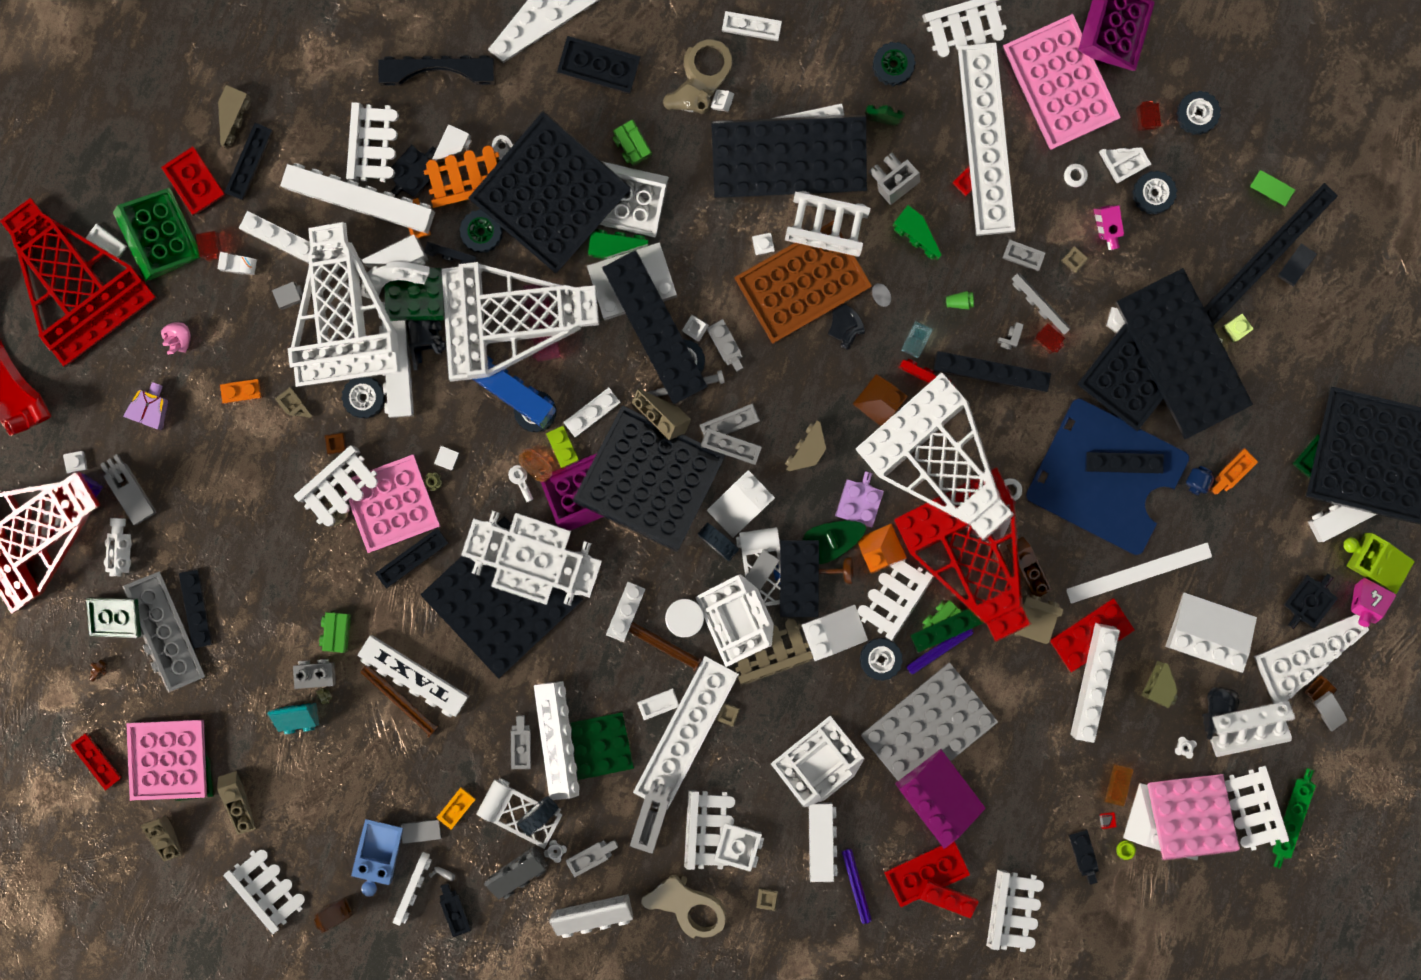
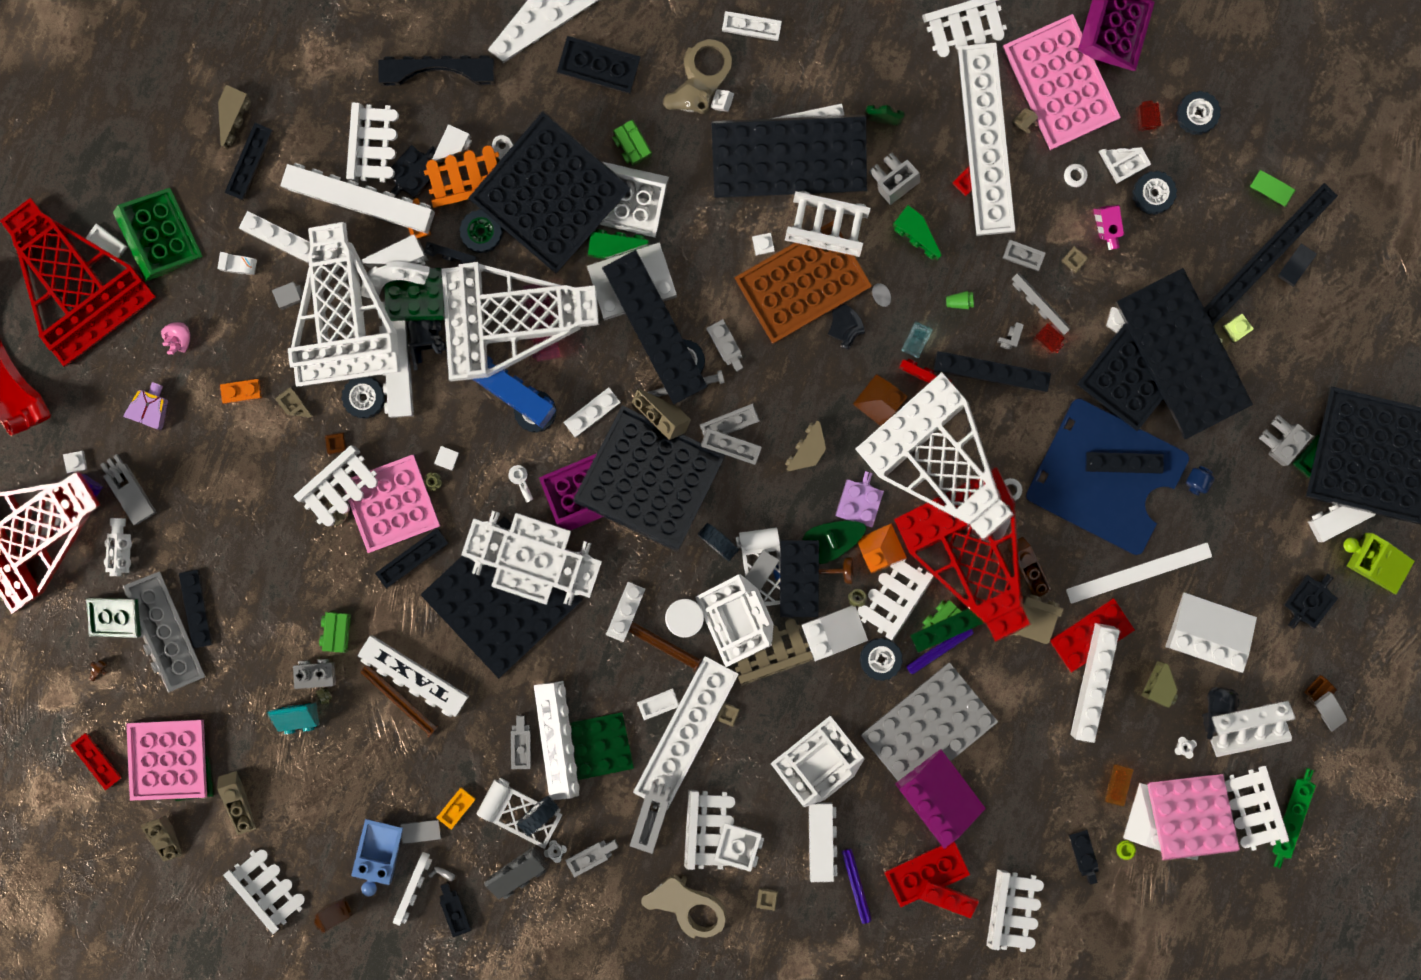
(193, 181): red plate -> none
(208, 245): clear red brick -> none
(536, 465): clear orange plate -> none
(562, 447): lime plate -> none
(592, 915): white slope -> none
(695, 328): white plate -> none
(740, 504): white slope -> none
(857, 593): none -> olive plate
(893, 52): black wheel -> none
(1025, 119): none -> dark tan tile
(1108, 820): sticker -> none
(1234, 471): orange hinge -> none
(1291, 443): none -> light grey brick
(1302, 659): white wing -> none
(1370, 602): dark pink torso -> none

